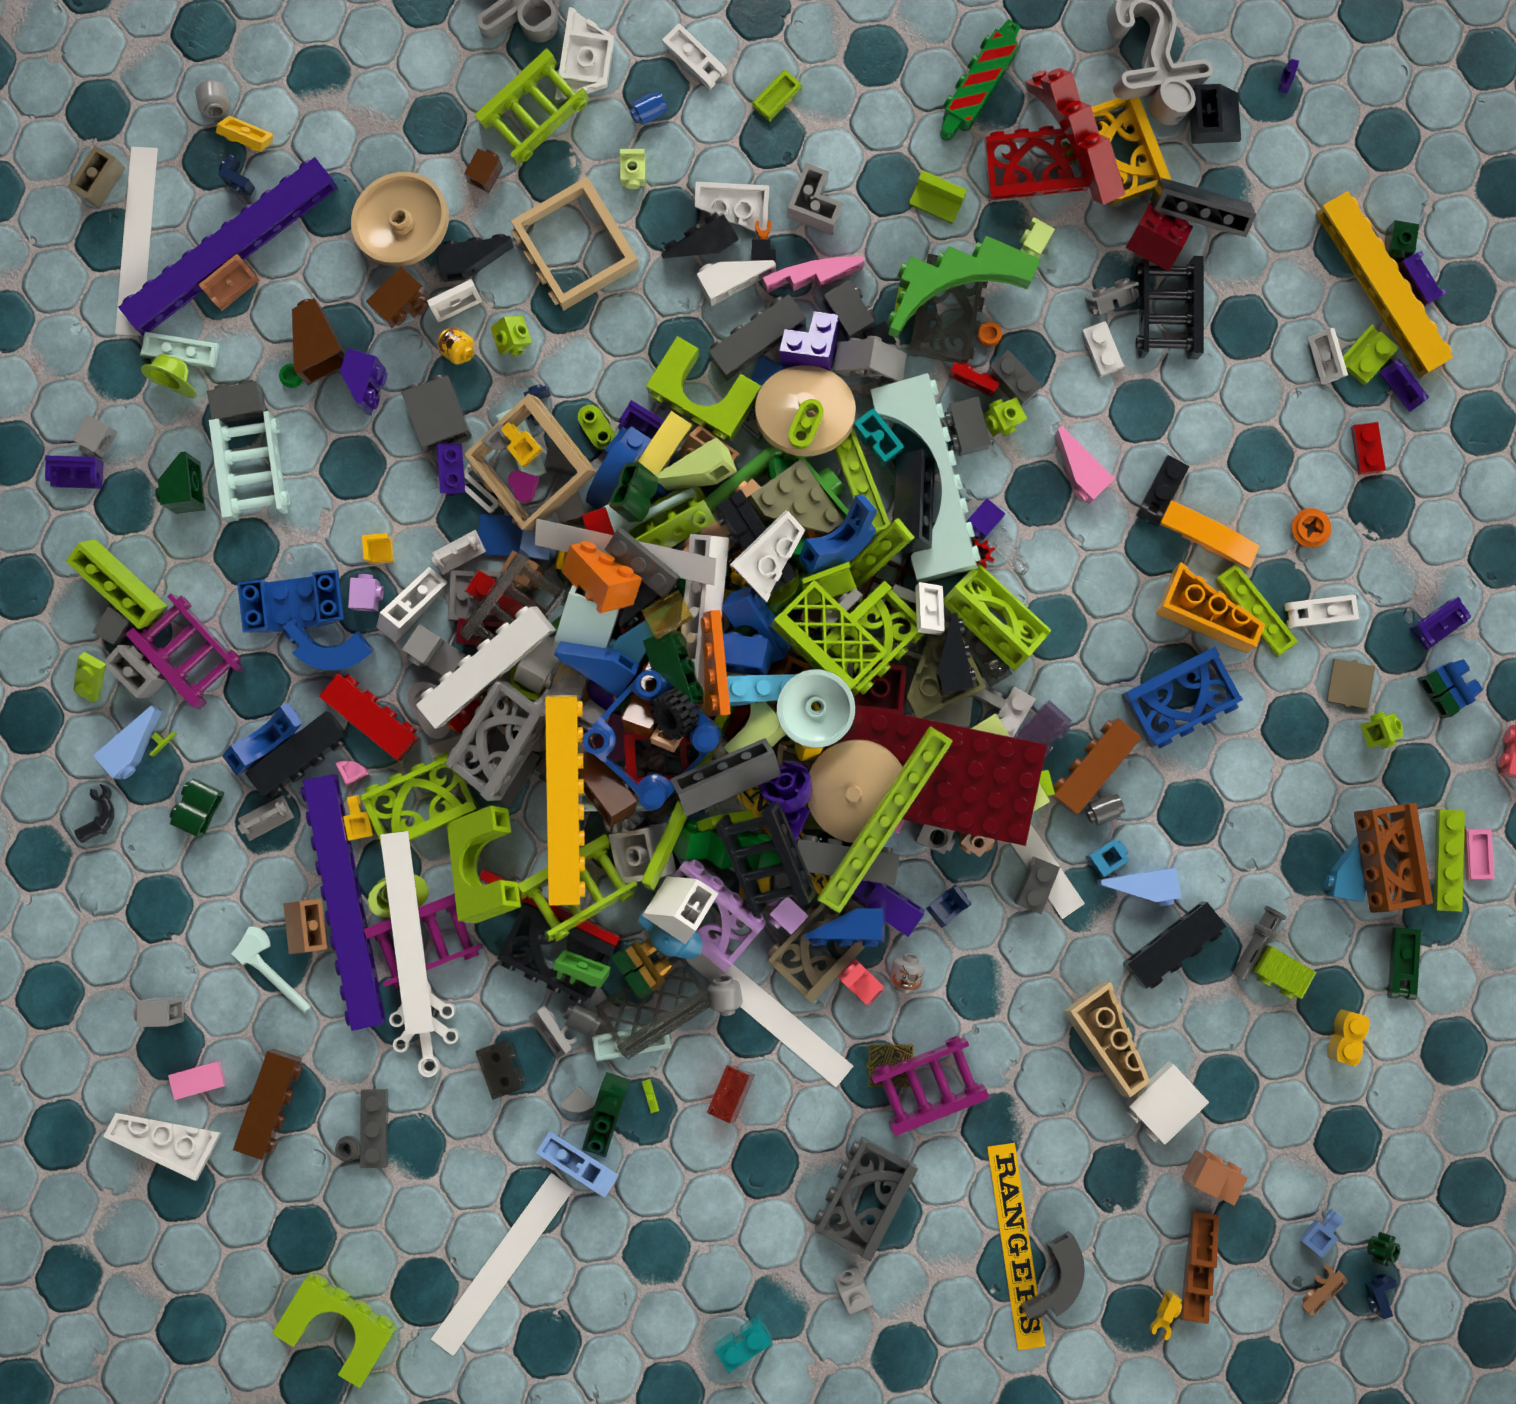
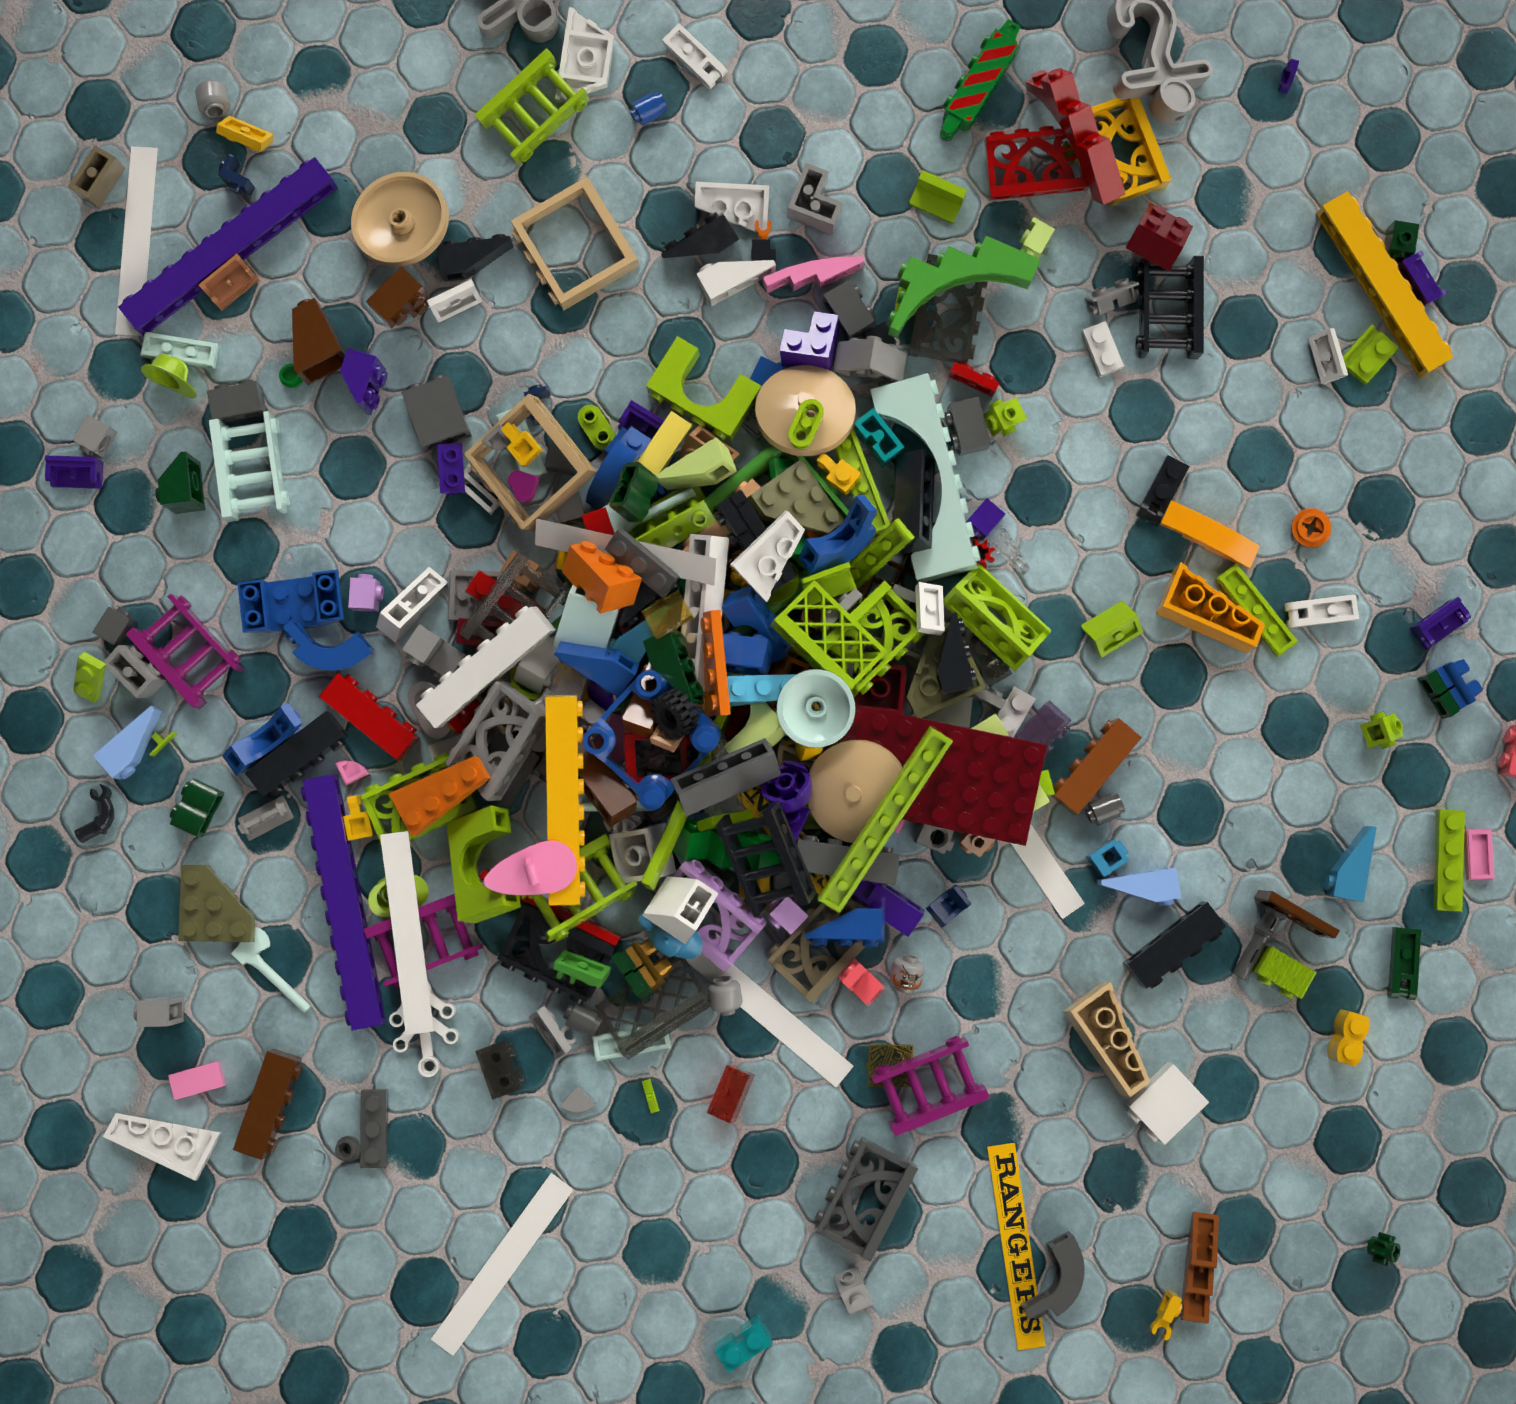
(116, 583): lime brick -> none
(211, 909): none -> olive plate
(305, 926): medium nougat brick -> none
(370, 1329): lime arch -> none
(378, 548): yellow panel -> none
(436, 794): none -> orange wing
(456, 346): yellow head -> none
(458, 552): white hinge -> none
(483, 169): reddish brown brick -> none
(499, 535): blue piece -> none
(511, 335): lime brick -> none
(534, 870): none -> bright pink shield
(535, 552): medium blue brick -> none
(577, 1164): light blue slope -> none
(605, 1114): dark green slope -> none
(633, 158): yellowish green brick -> none
(757, 337): dark grey brick -> none
(776, 95): lime tile -> none
(841, 475): none -> yellow plate
(989, 334): orange tile -> none
(1014, 378): dark grey brick -> none
(1037, 885): dark grey brick -> none
(1084, 471): bright pink slope -> none
(1113, 628): none -> lime panel
(1198, 666): blue fence -> none
(1202, 207): black brick -> none
(1211, 1175): nougat brick -> none
(1215, 115): black slope -> none
(1297, 914): none -> reddish brown tile
(1317, 1299): medium nougat plate -> none
(1320, 1236): medium blue plate -> none
(1350, 683): dark tan piece -> none
(1368, 448): red plate -> none
(1377, 1298): dark blue bracket -> none
(1404, 385): dark purple hinge -> none
(1412, 869): dark orange fence -> none

